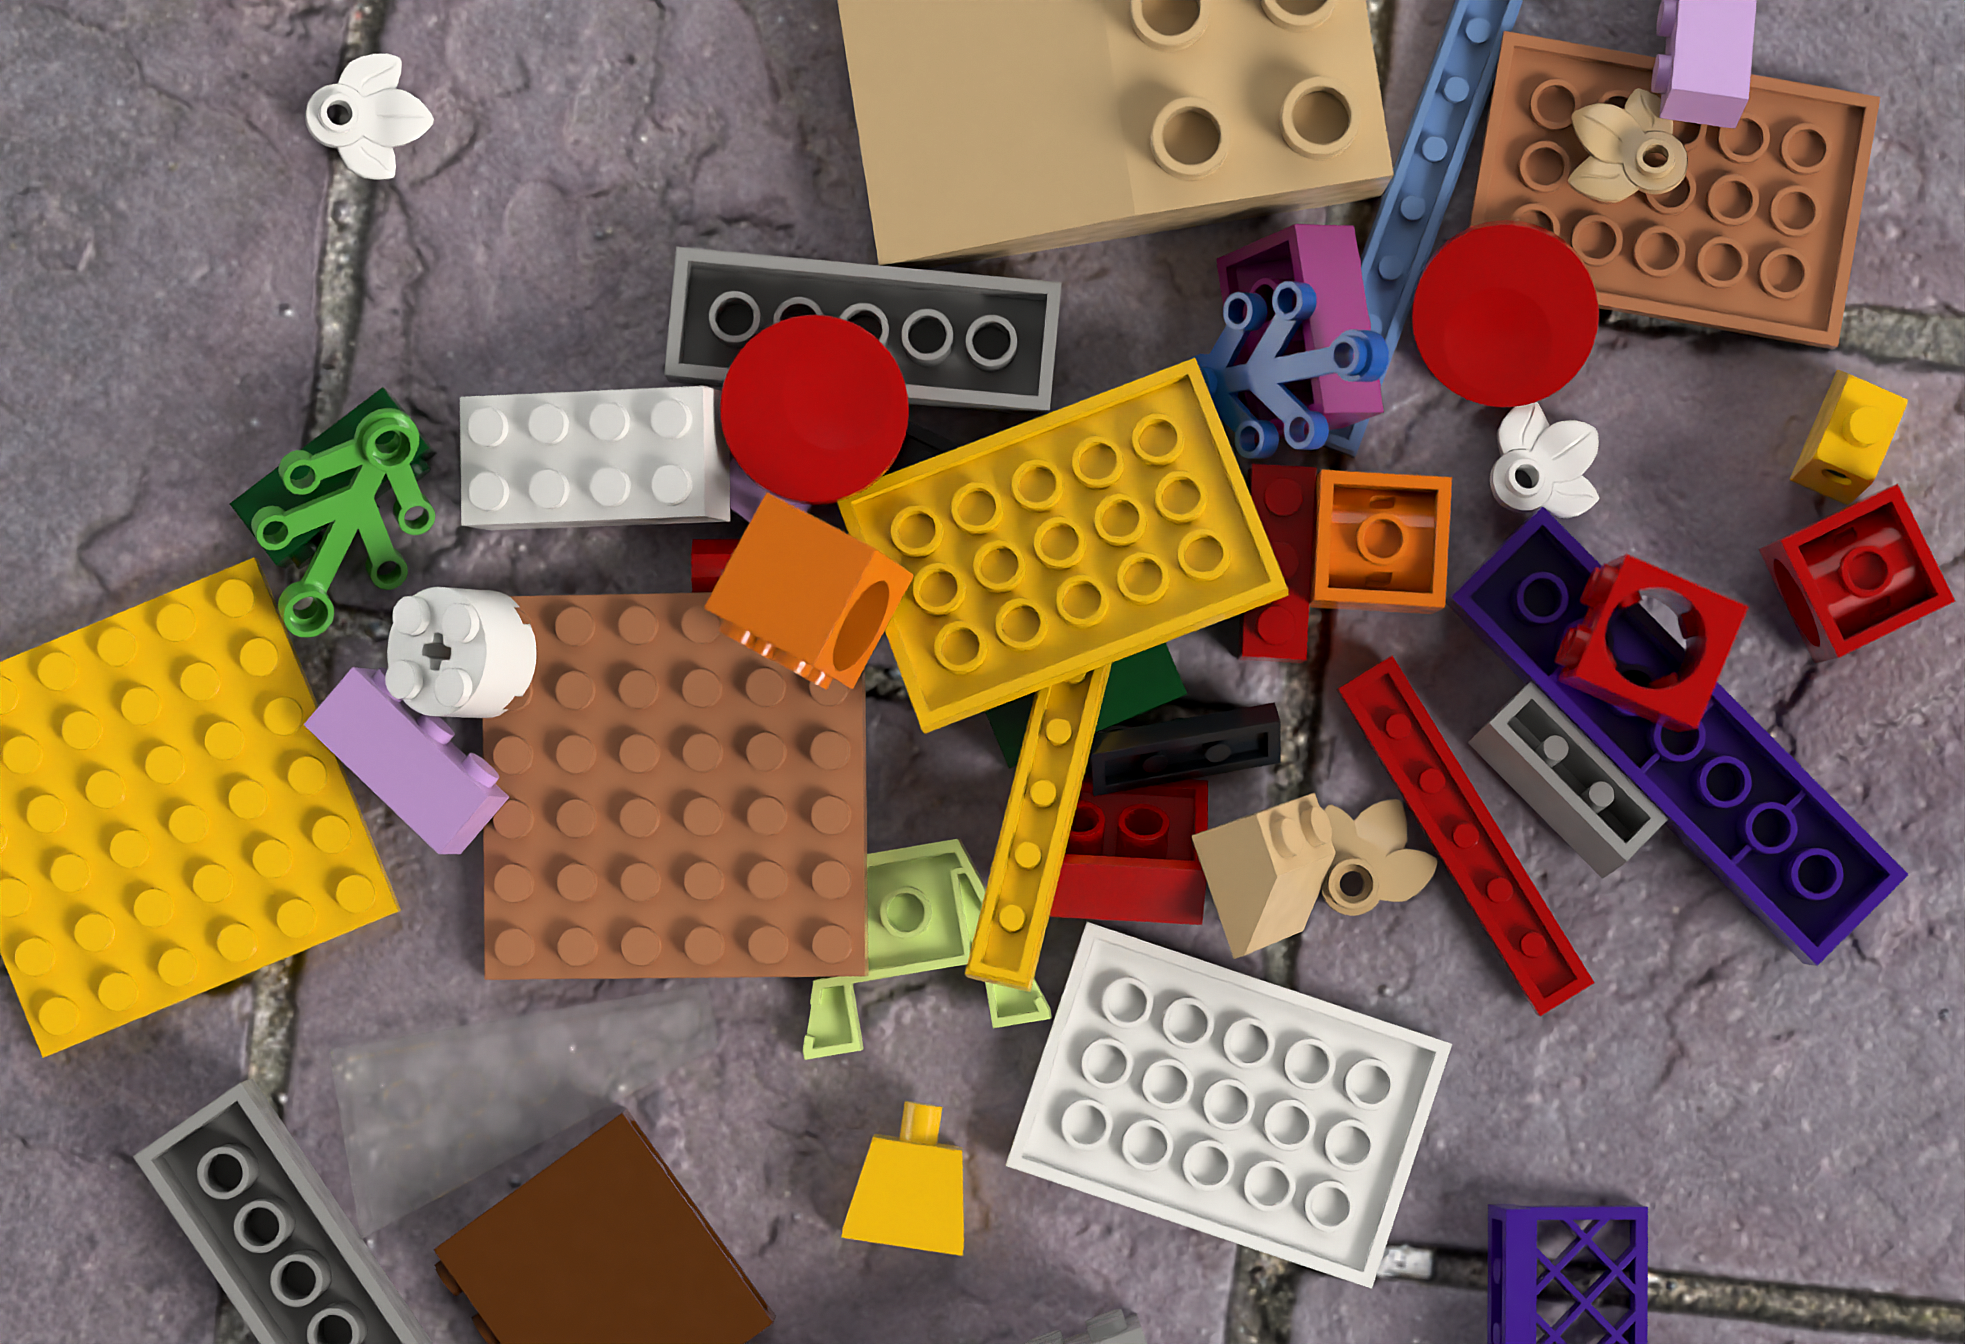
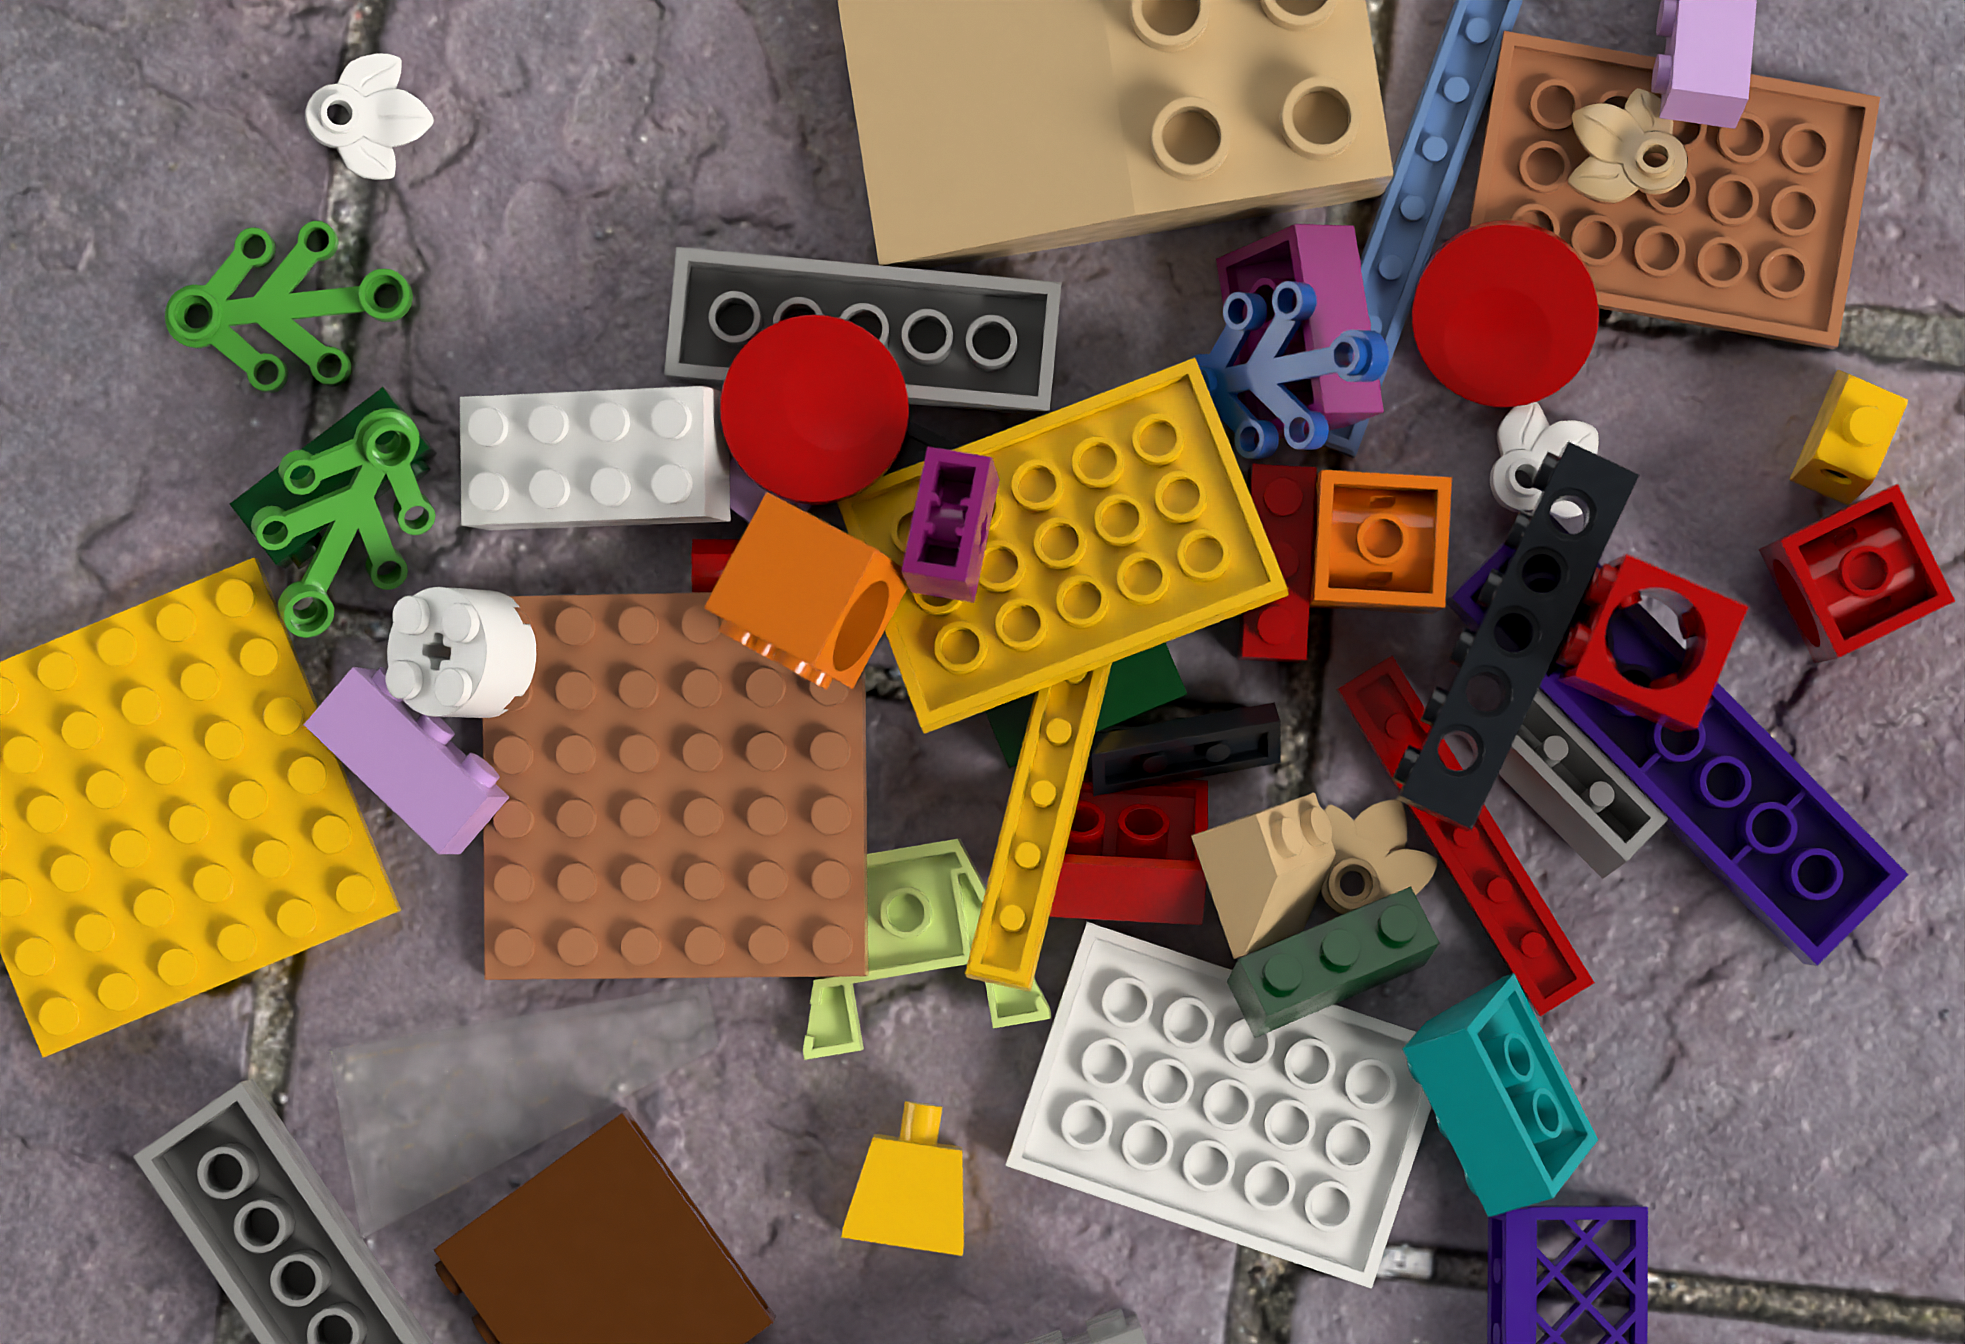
(277, 307): none -> bright green plant
(950, 524): none -> magenta brick
(1332, 962): none -> dark green brick
(1501, 1097): none -> teal slope
(1601, 493): none -> black brick

